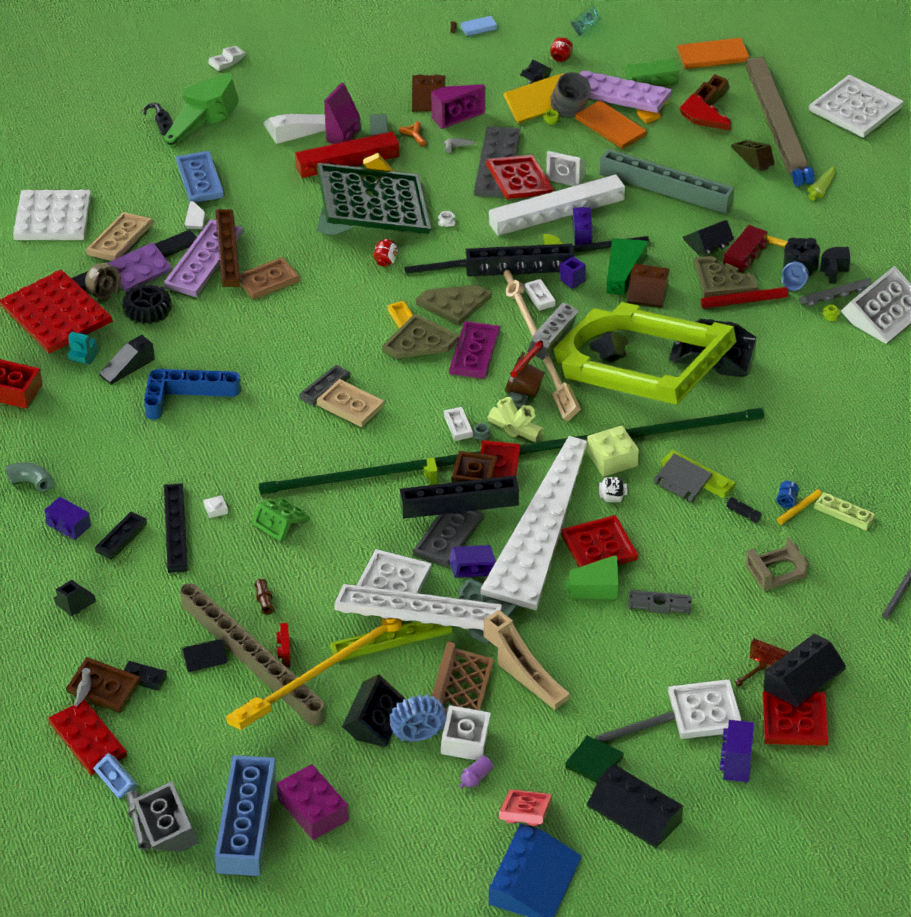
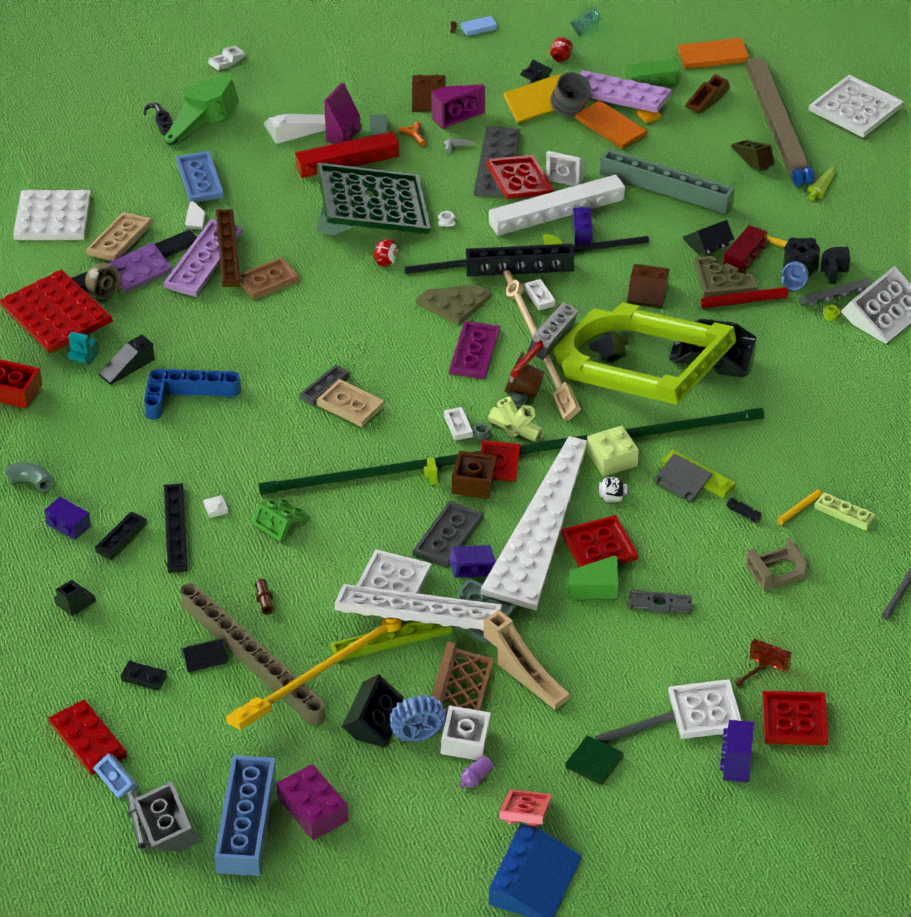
(84, 686): light grey bar -> none
(109, 685): reddish brown plate -> none
(146, 303): black gear -> none
(283, 638): red plate -> none
(377, 162): yellow tile -> none
(400, 313): yellow tile -> none
(419, 338): olive plate -> none
(459, 497): black brick -> none
(551, 117): lime plate -> none
(572, 272): dark purple brick -> none
(622, 259): green slope -> none
(635, 806): black slope -> none
(702, 114): red slope -> none
(787, 494): blue wheel -> none
(803, 670): black slope -> none

